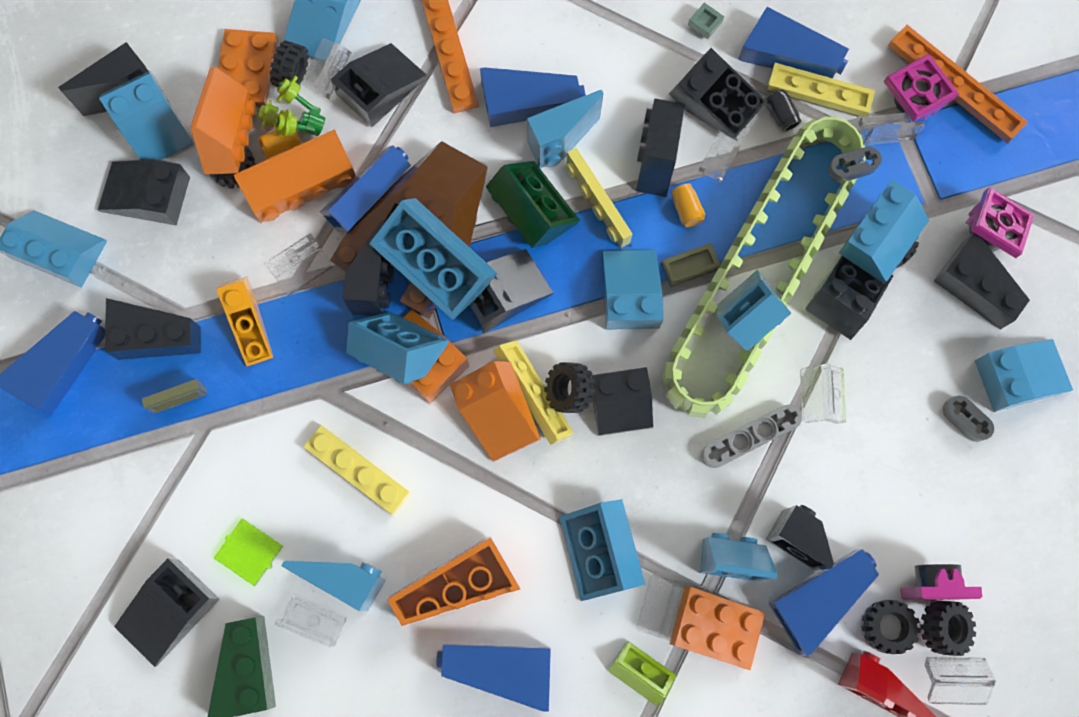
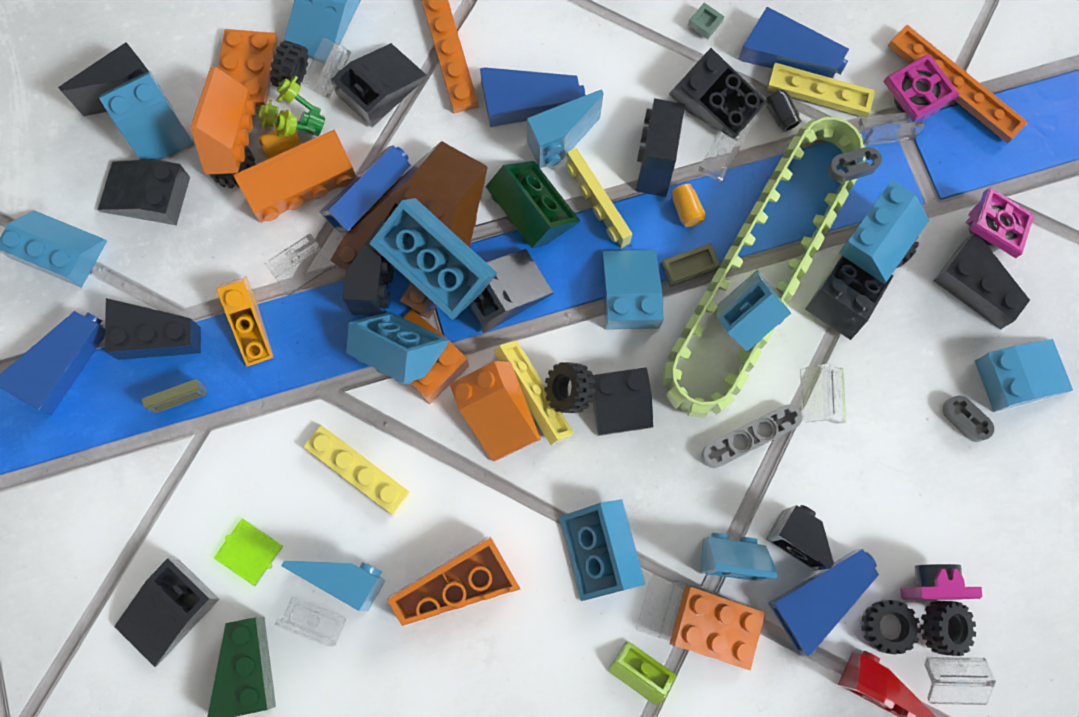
(505, 671): blue slope -> none

